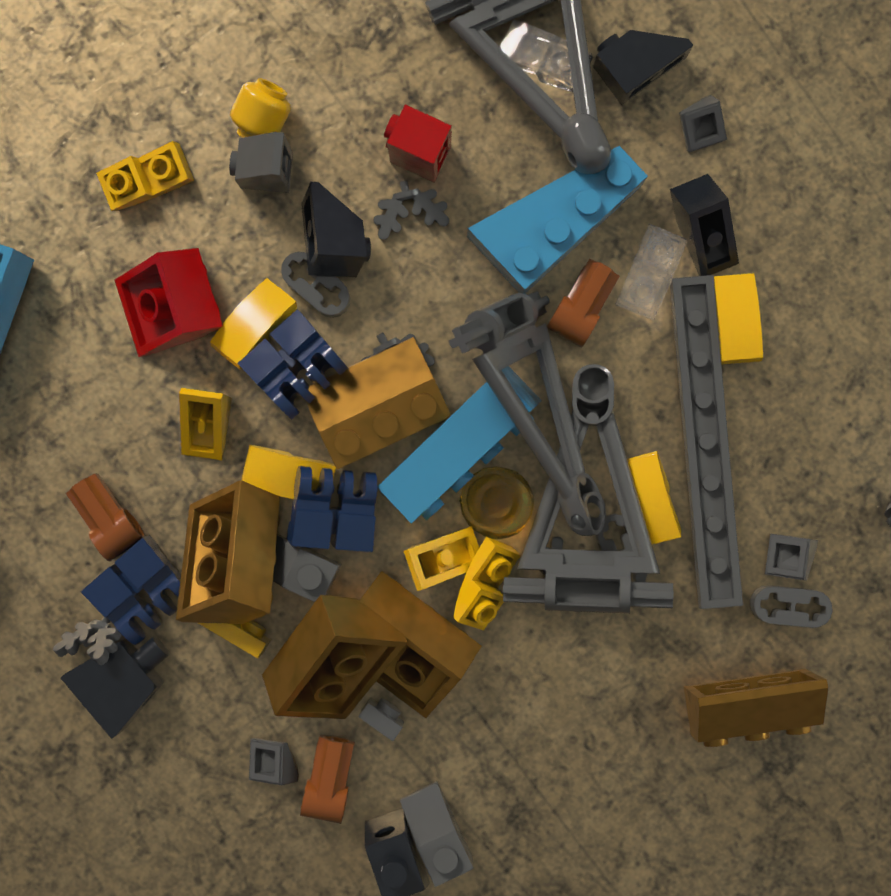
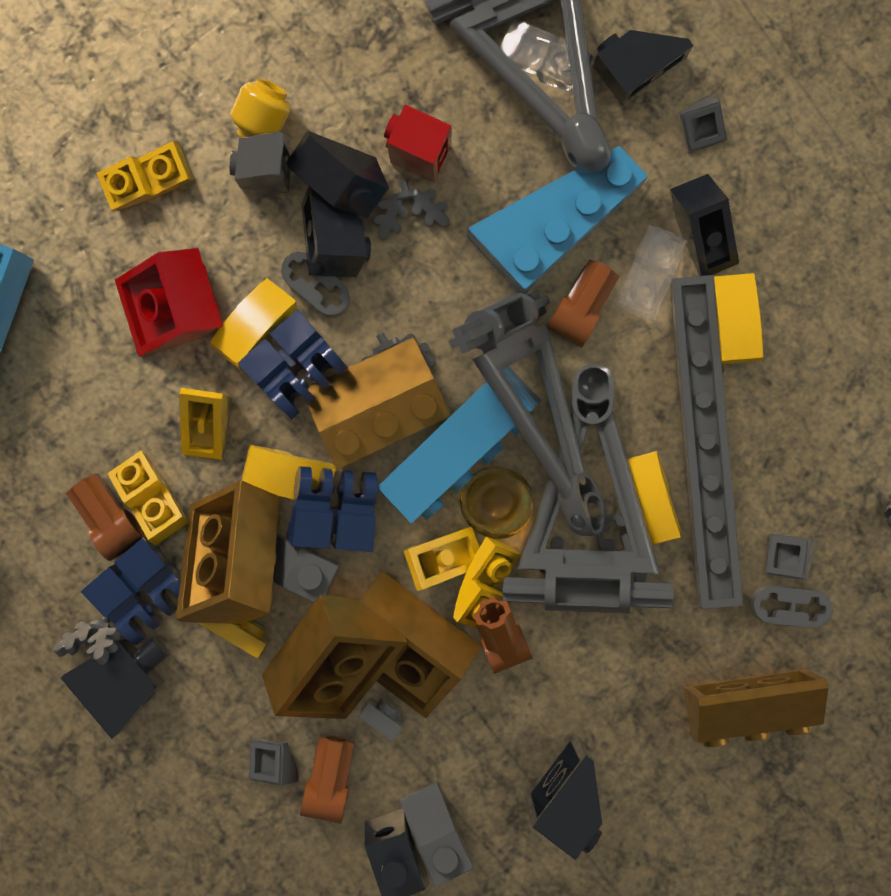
(148, 497): none -> yellow slope
(339, 173): none -> black slope
(501, 636): none -> dark orange piece
(566, 801): none -> black slope

